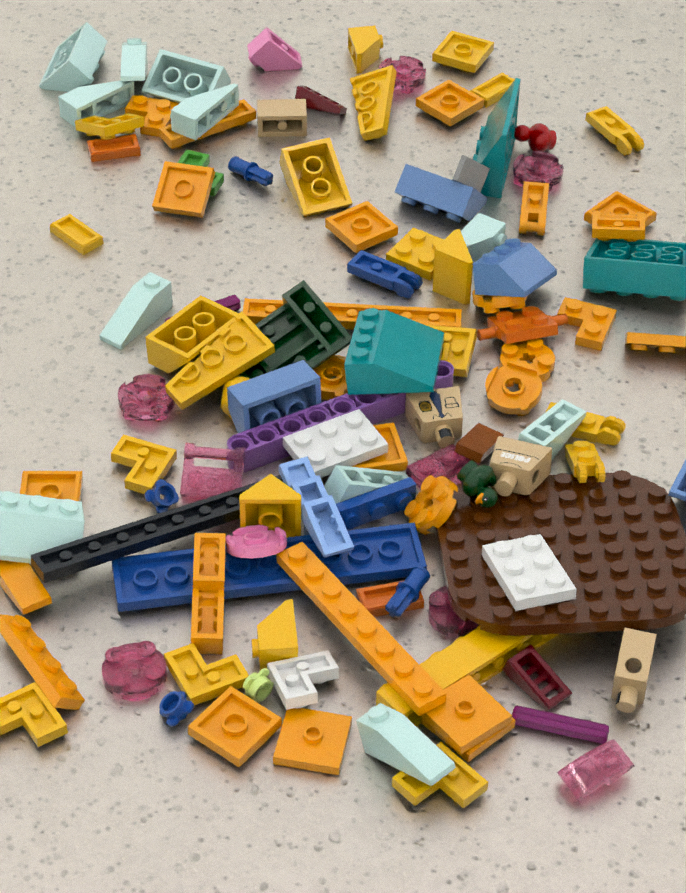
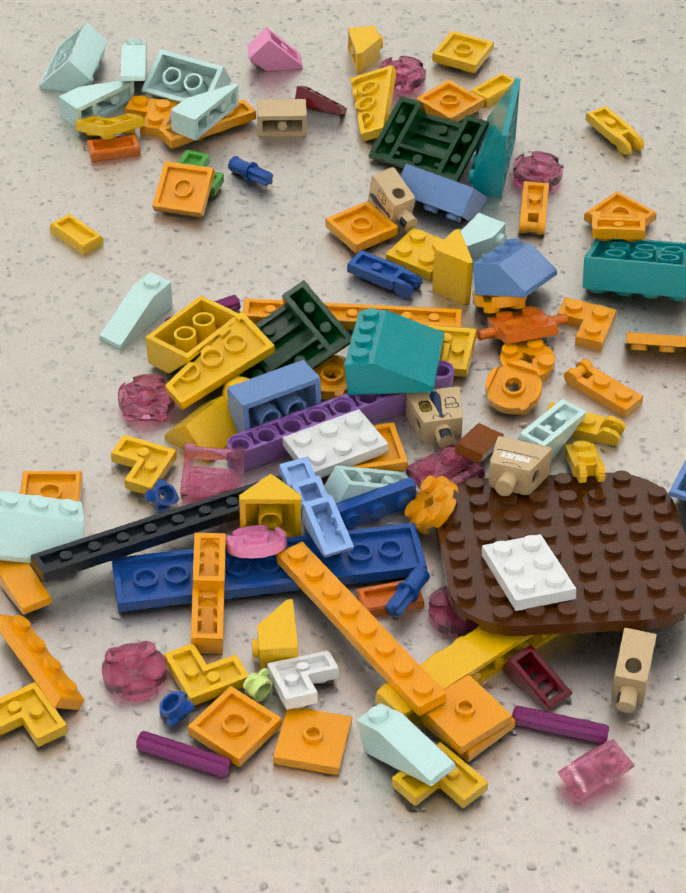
(183, 754): none -> magenta axle
(206, 427): none -> yellow slope
(314, 177): yellow slope -> none
(393, 198): none -> tan torso
(427, 140): none -> dark green slope
(471, 173): light grey slope -> none
(475, 482): dark green animal -> none
(538, 136): red animal -> none
(603, 388): none -> light orange plate

